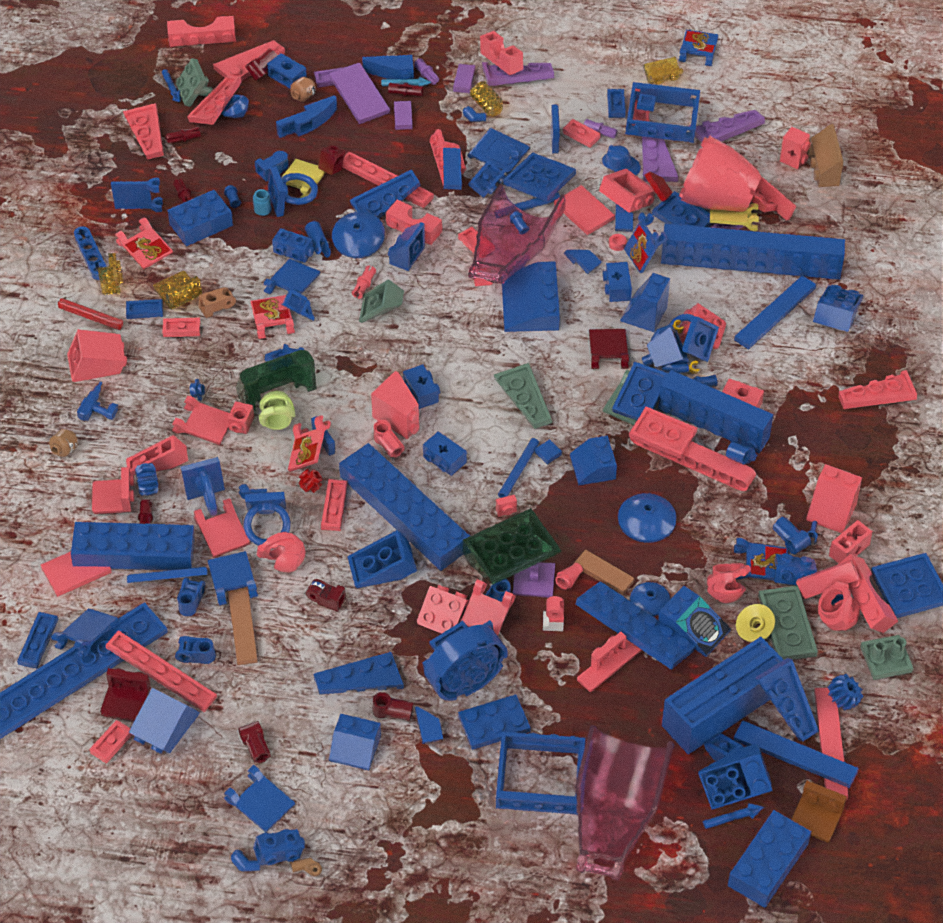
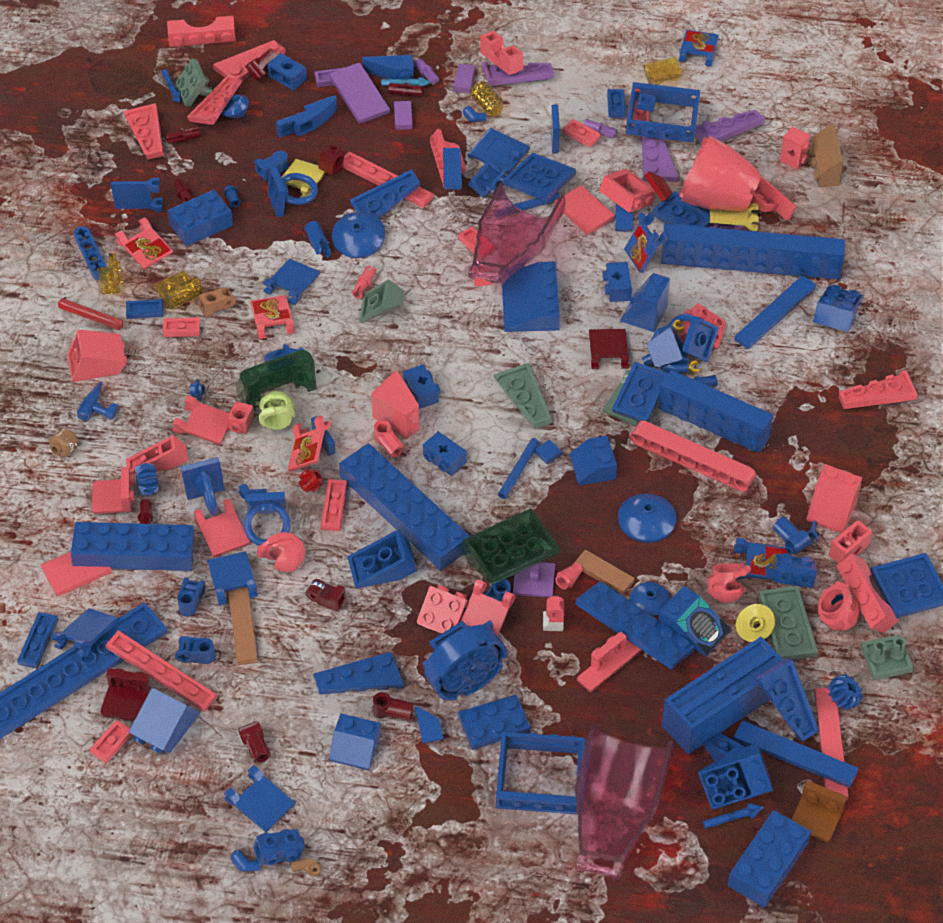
(167, 574): blue tile -> none
(262, 202): dark azure brick -> none
(293, 245): blue brick -> none
(298, 304): blue slope -> none
(302, 89): nougat head -> none
(400, 217): coral arch -> none
(408, 247): blue slope -> none
(506, 505): coral plate -> none
(517, 220): blue pin -> none
(584, 258): blue slope -> none
(617, 242): coral tile -> none
(619, 158): blue piece -> none
(663, 432): coral tile -> none
(741, 453): blue piece -> none
(744, 392): coral brick -> none
(819, 581): coral tile -> none

